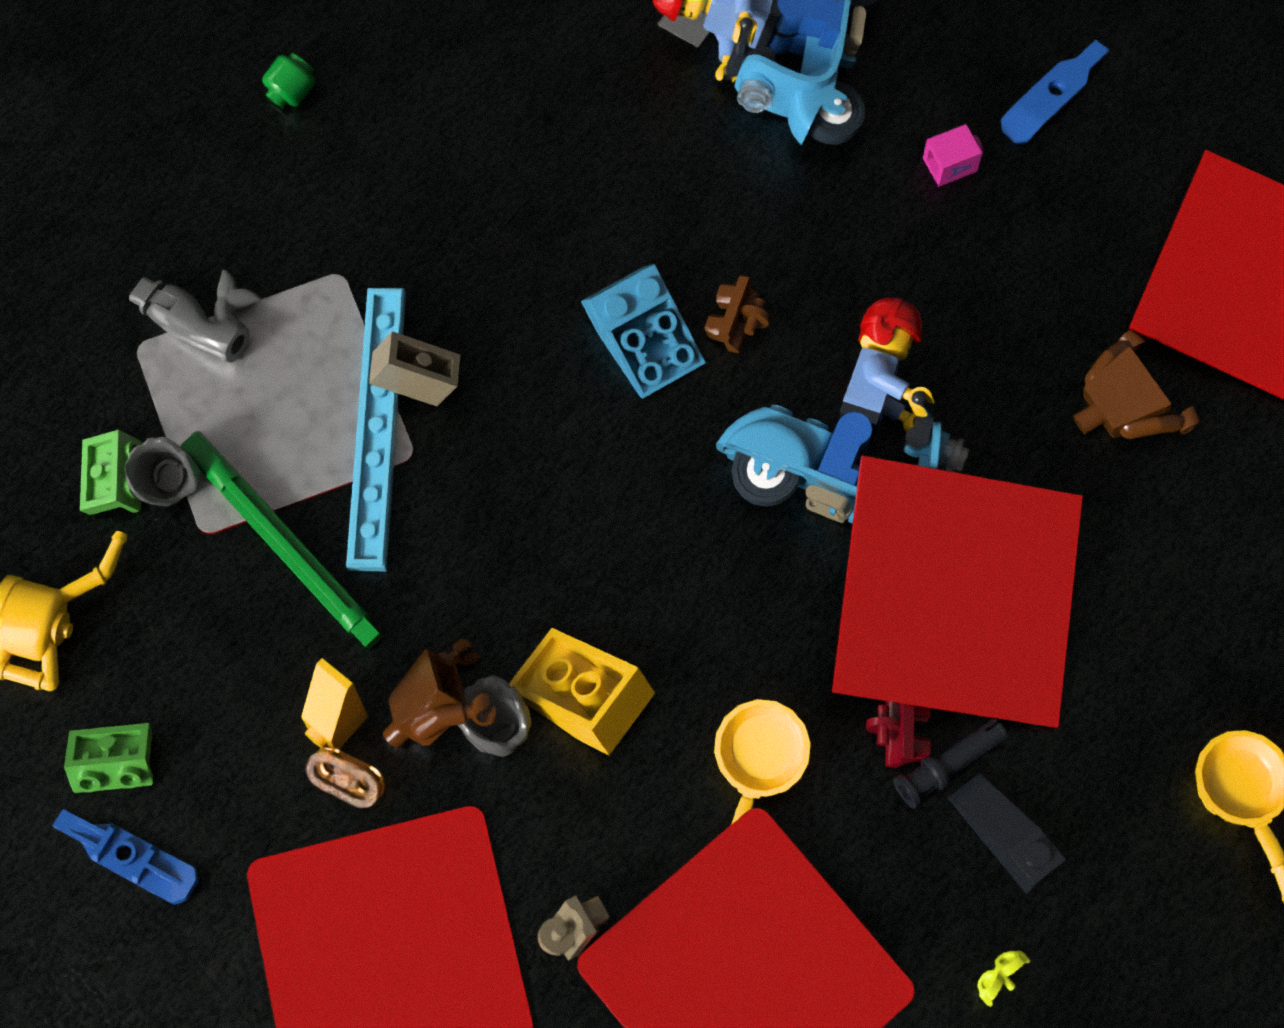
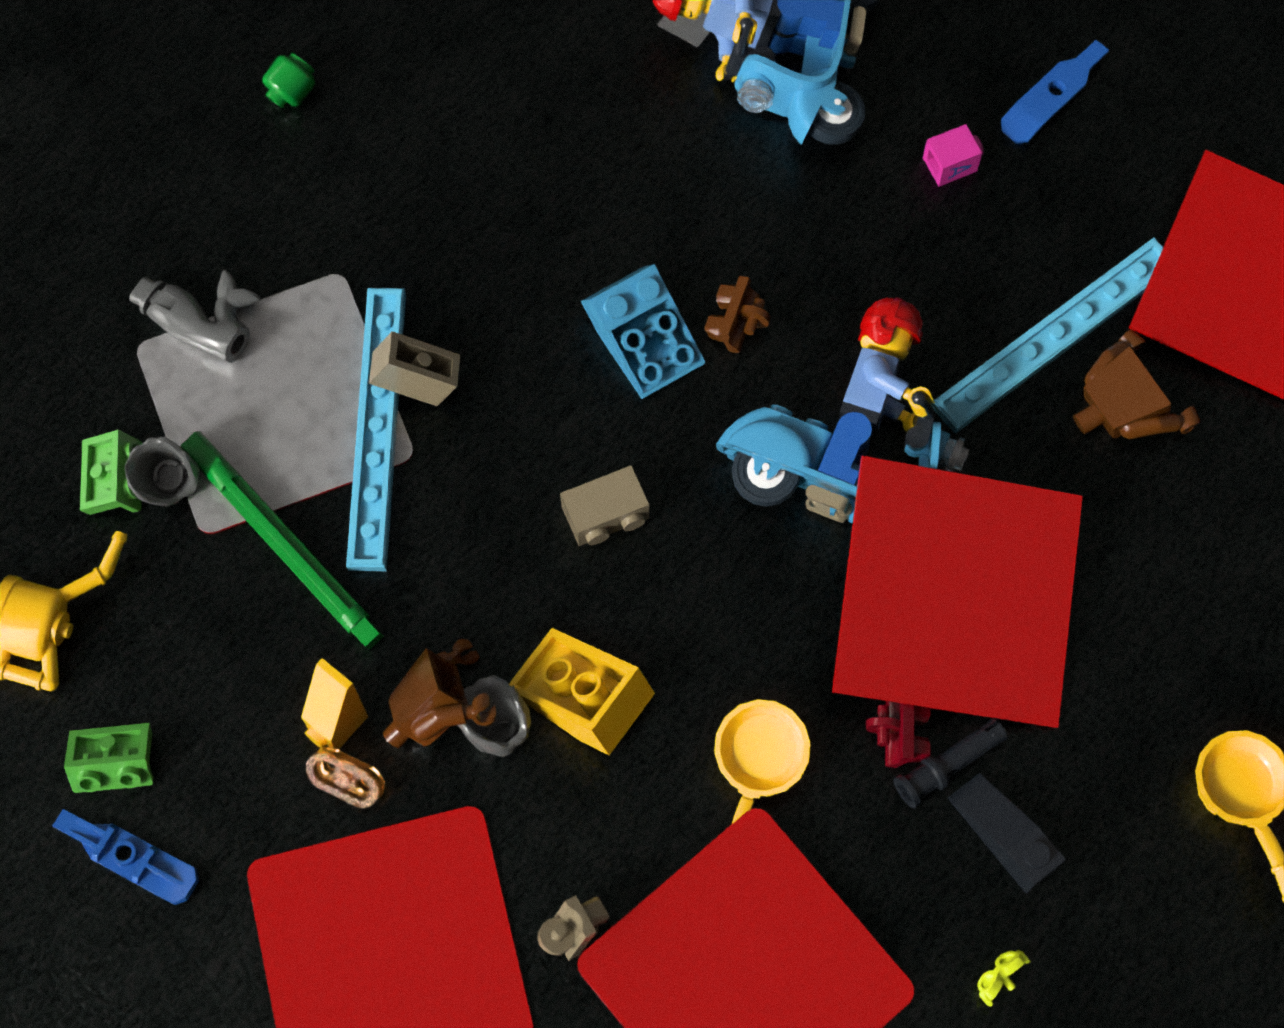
(605, 506): none -> dark tan brick
(1048, 339): none -> medium azure tile

